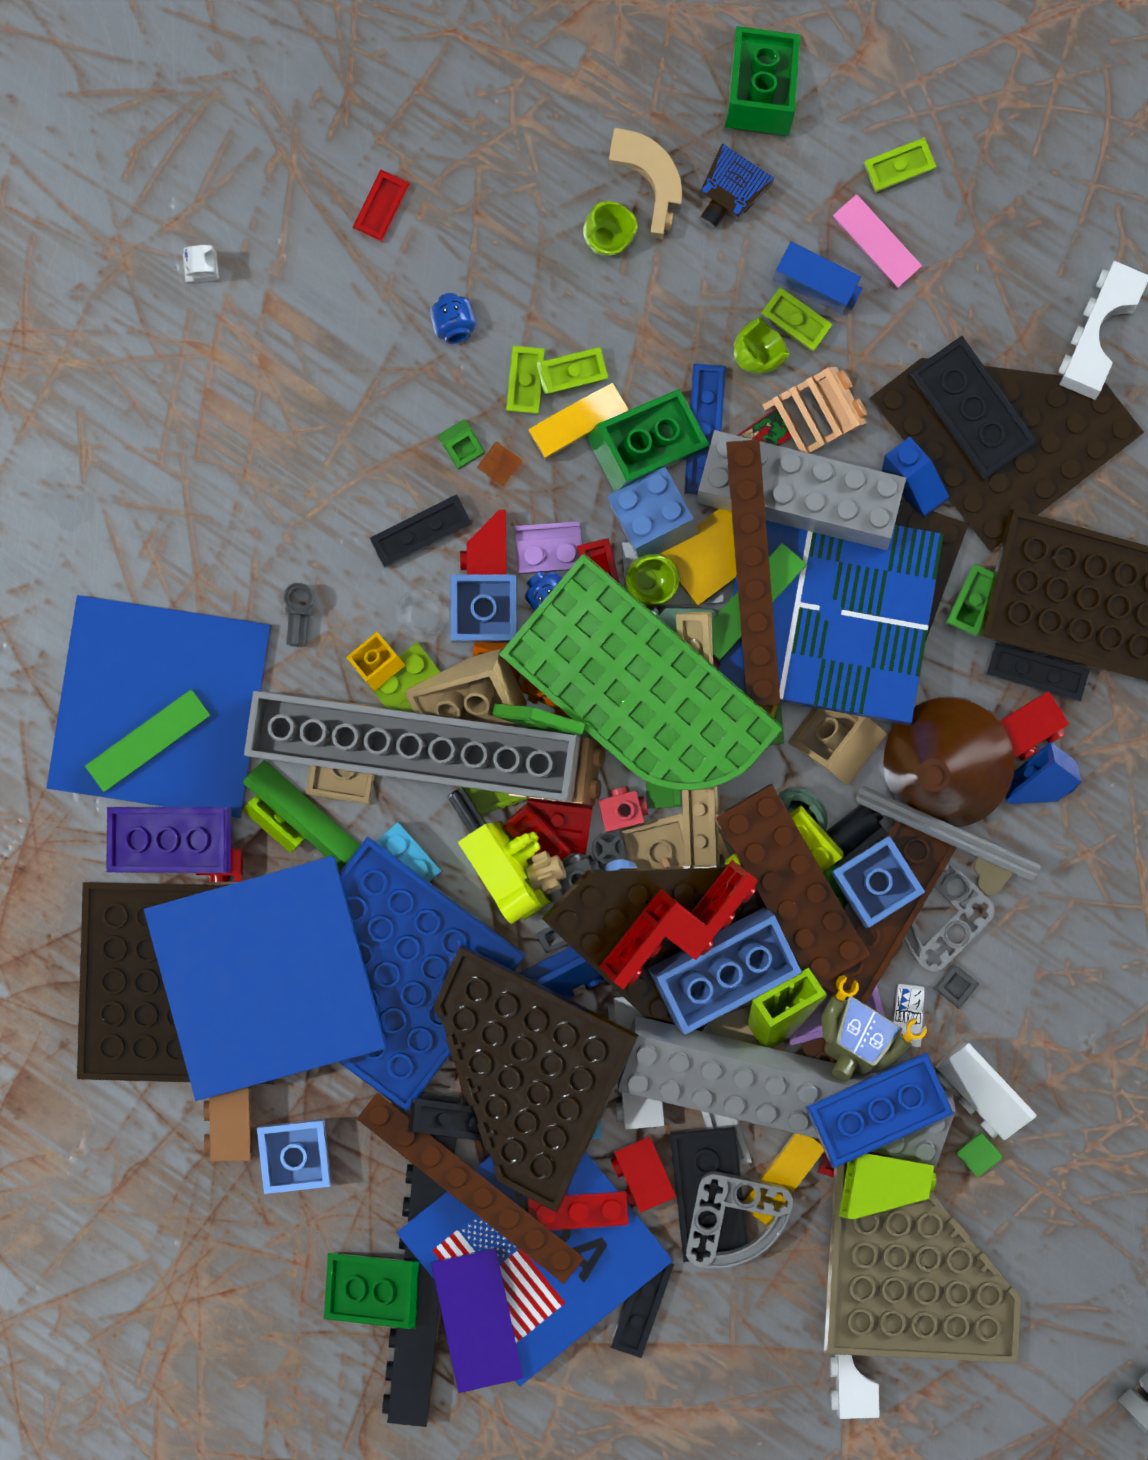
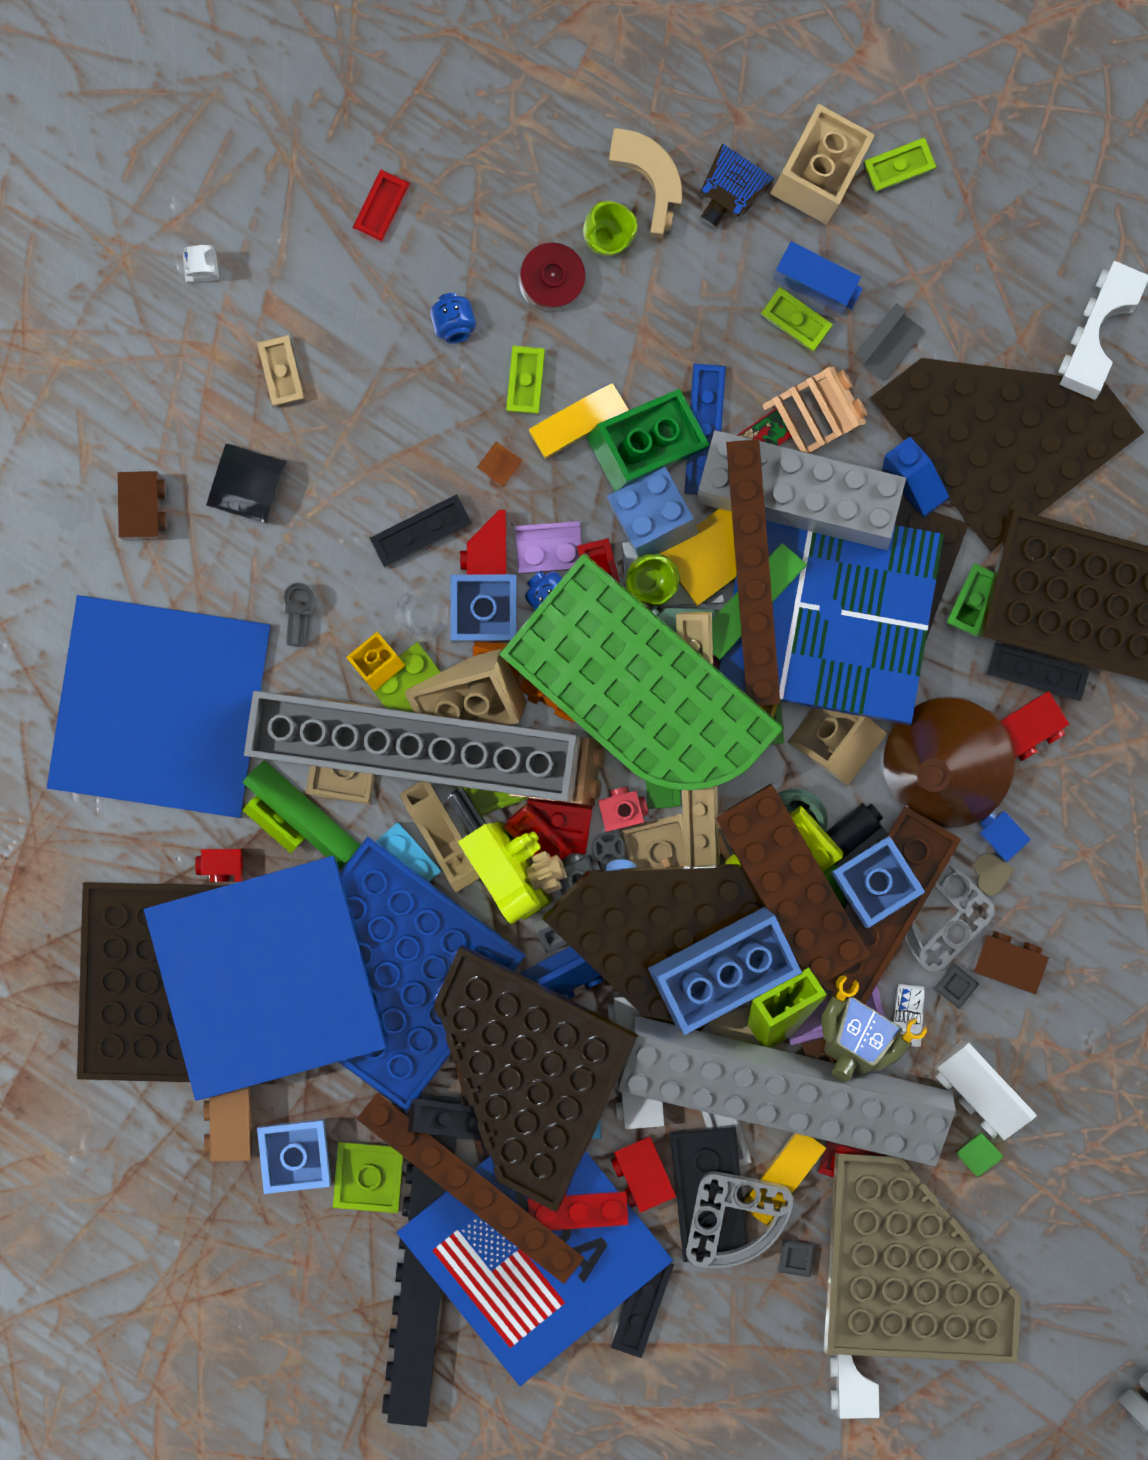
(141, 505): none -> reddish brown brick
(147, 740): bright green tile -> none
(168, 840): dark purple tile -> none
(246, 483): none -> black slope
(280, 371): none -> tan plate
(367, 1177): none -> lime plate
(371, 1290): green plate -> none
(439, 833): none -> tan arch
(461, 443): bright green slope -> none
(476, 1320): dark purple tile -> none
(538, 719): bright green tile -> none
(551, 277): none -> dark red piece
(572, 370): lime plate -> none
(687, 929): red bracket -> none
(759, 348): lime hair -> none
(763, 81): green slope -> none
(796, 1257): none -> dark grey tile
(822, 164): none -> tan slope
(876, 241): bright pink tile -> none
(879, 1110): blue tile -> none
(883, 1184): lime slope -> none
(889, 343): none -> dark grey panel
(948, 833): light grey axle -> none
(972, 407): black tile -> none
(1002, 835): none -> blue brick
(1009, 962): none -> reddish brown brick
(1044, 777): blue slope -> none

